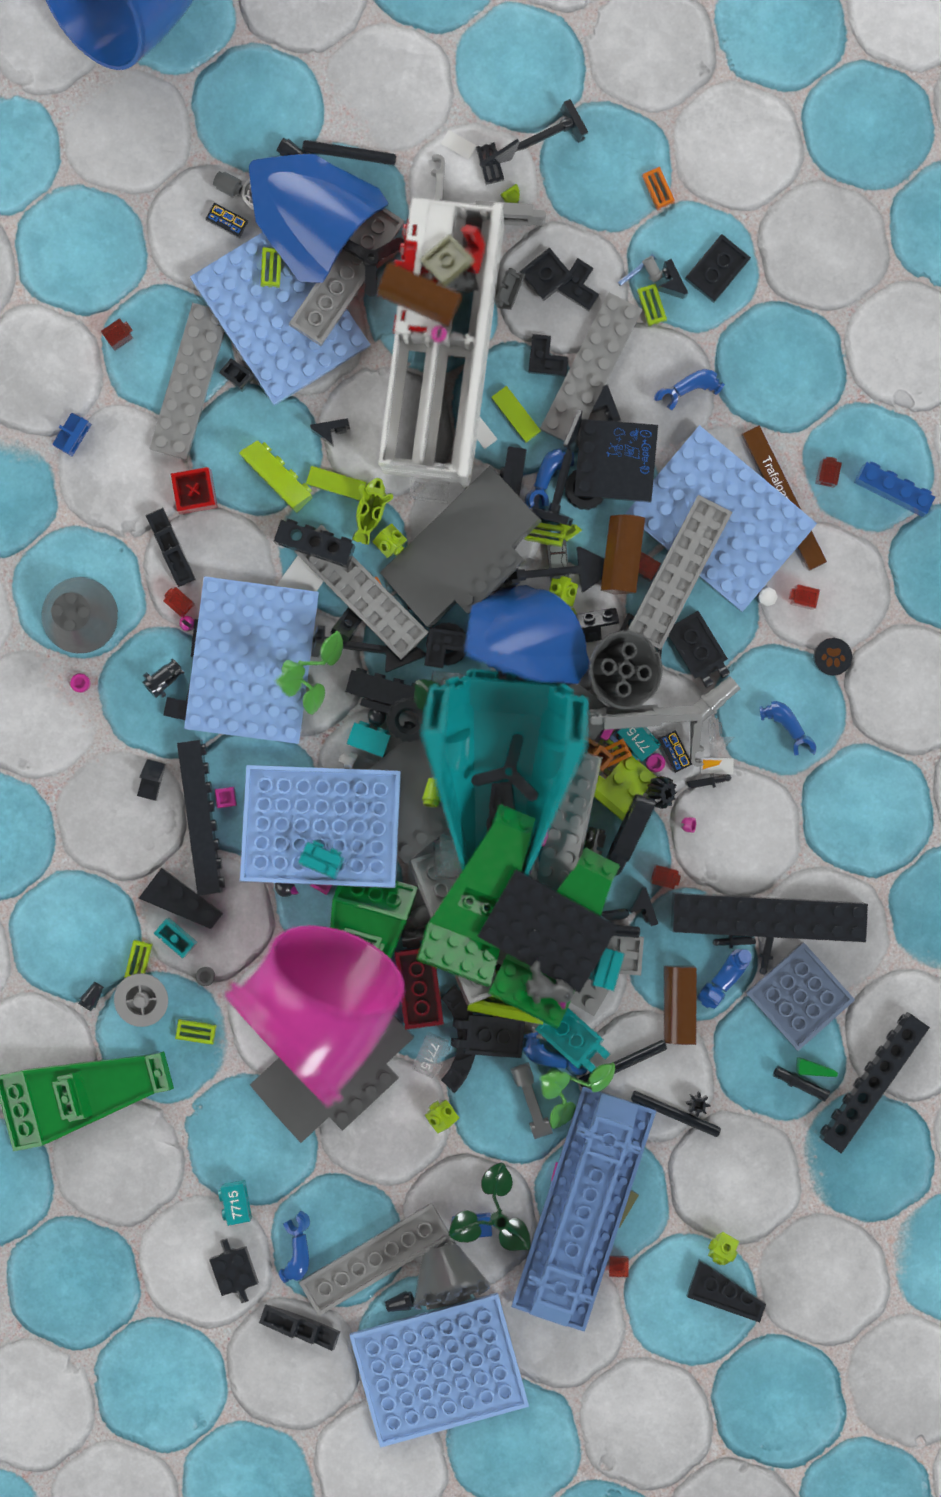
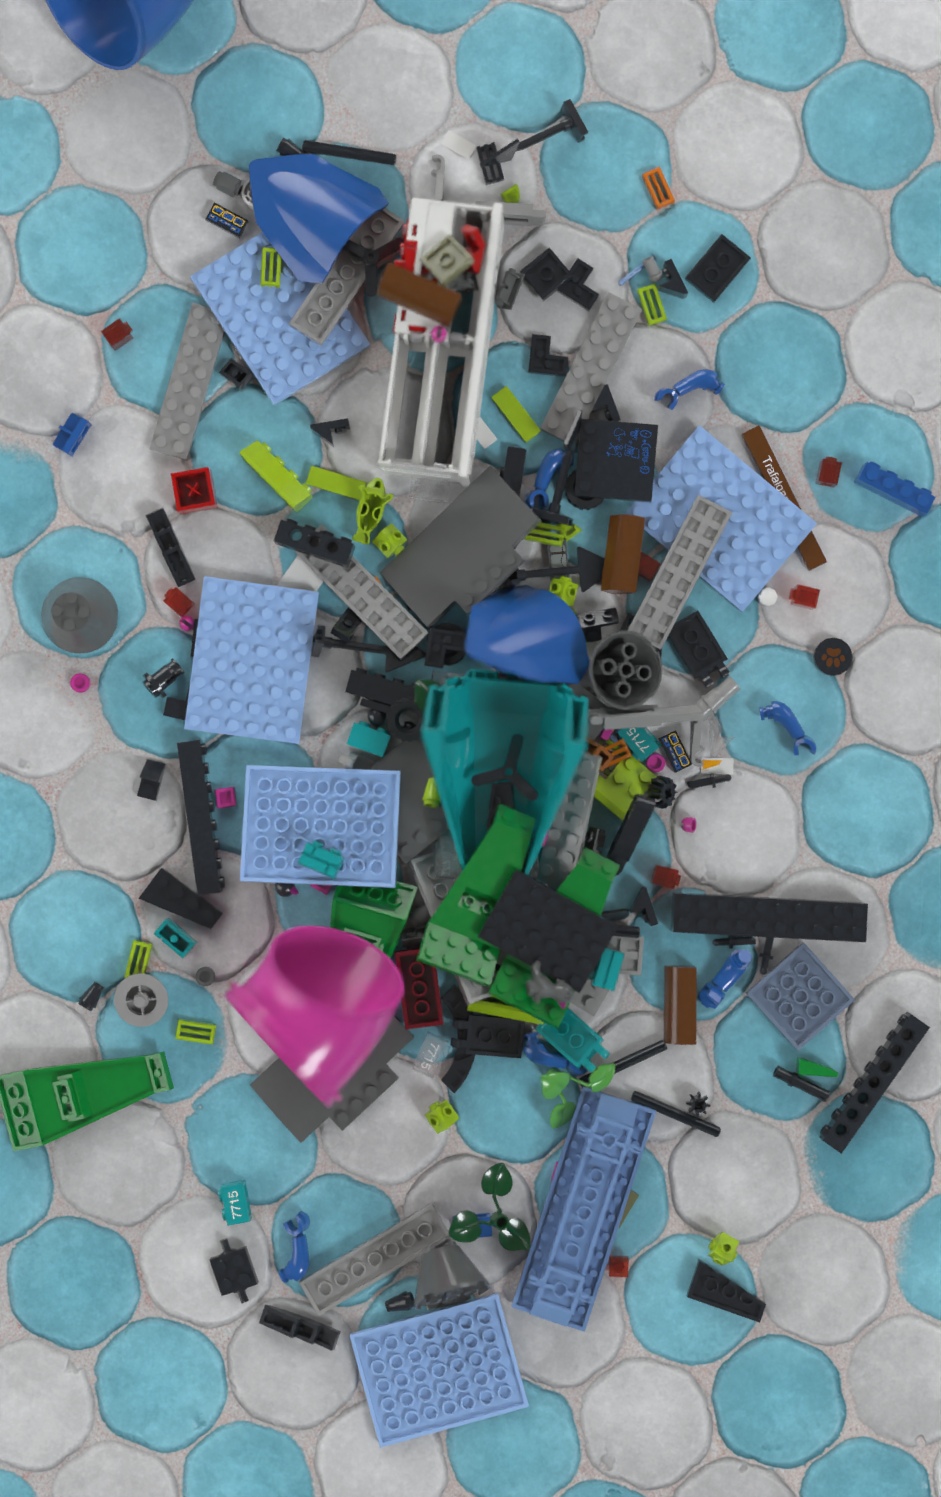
(293, 673): bright green plant -> none
(524, 1077): dark grey piece -> none

